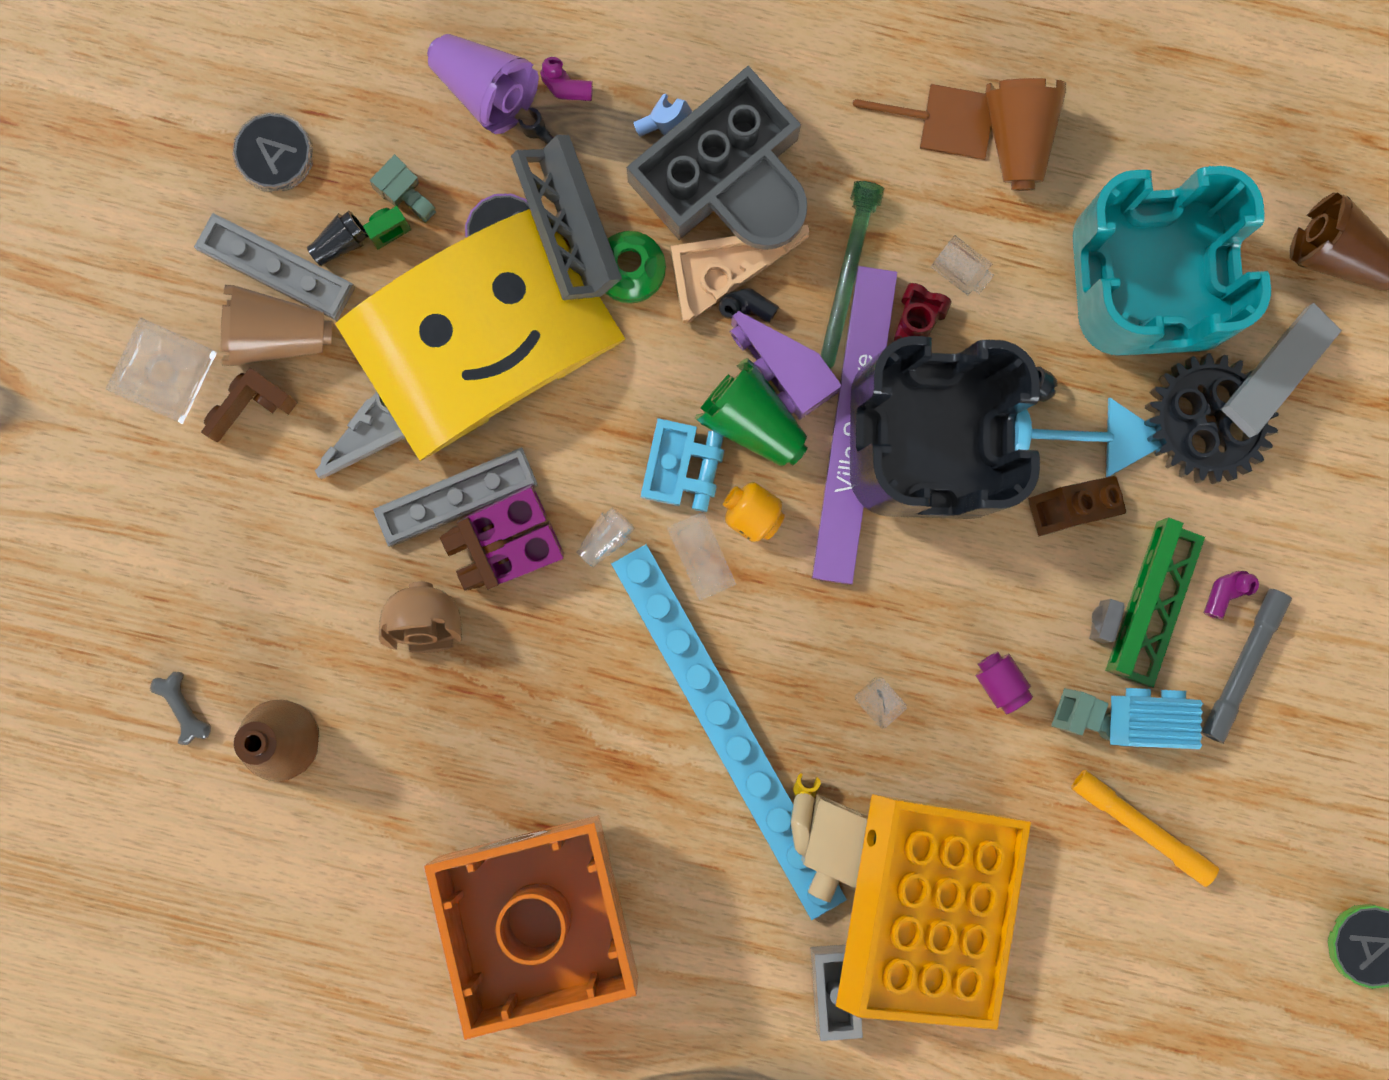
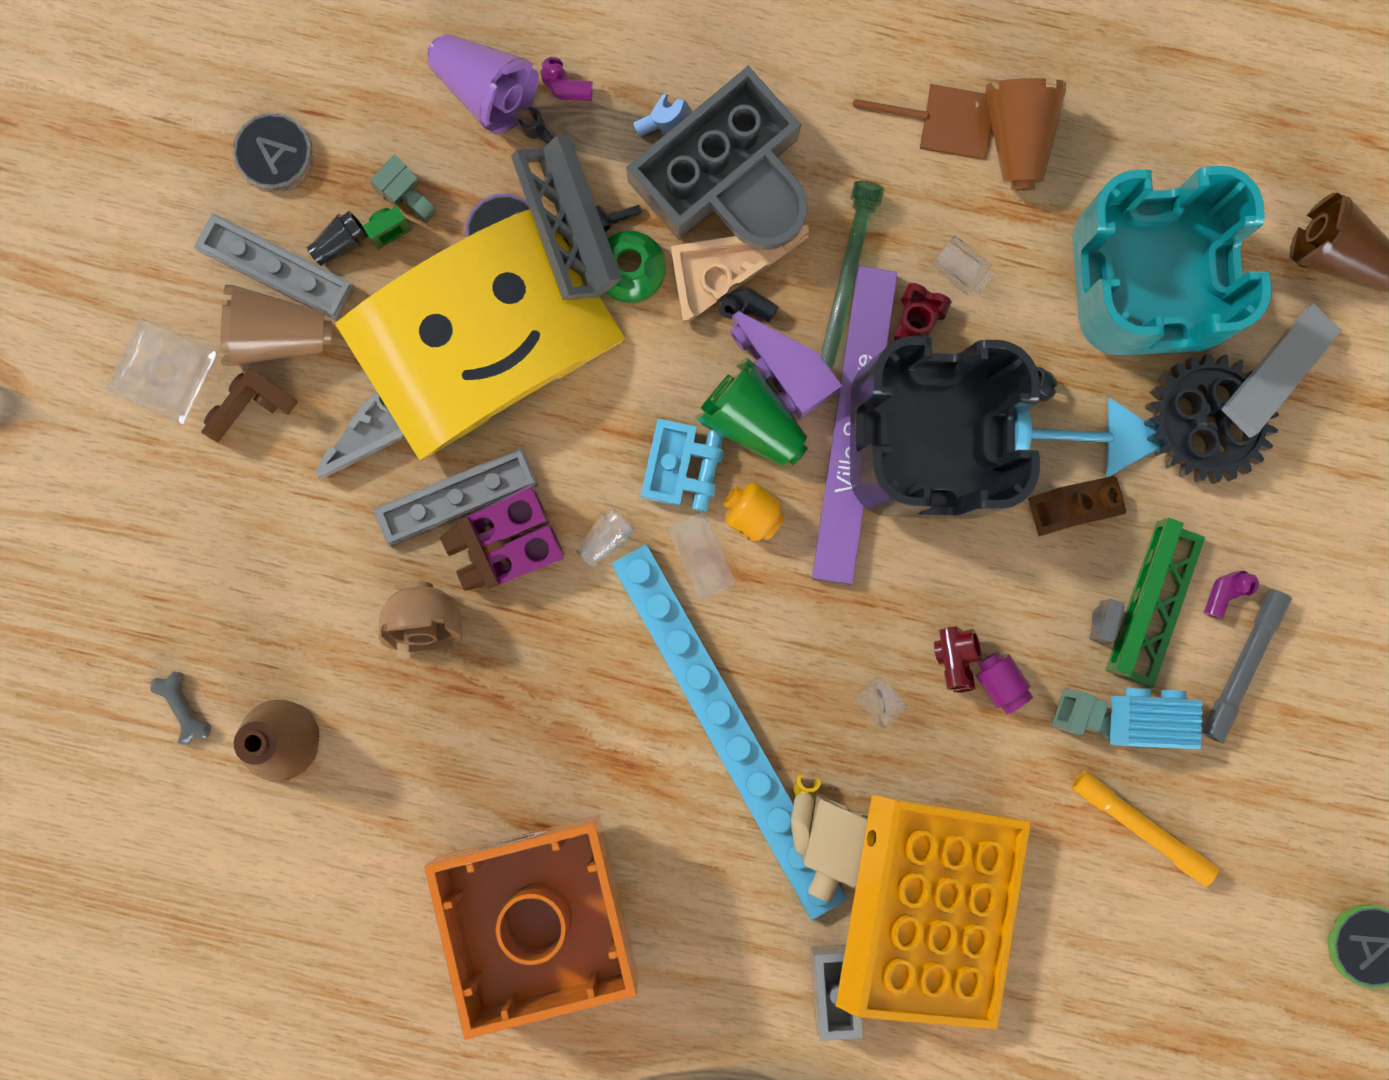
(613, 218): none -> black hand
(956, 651): none -> dark red plate

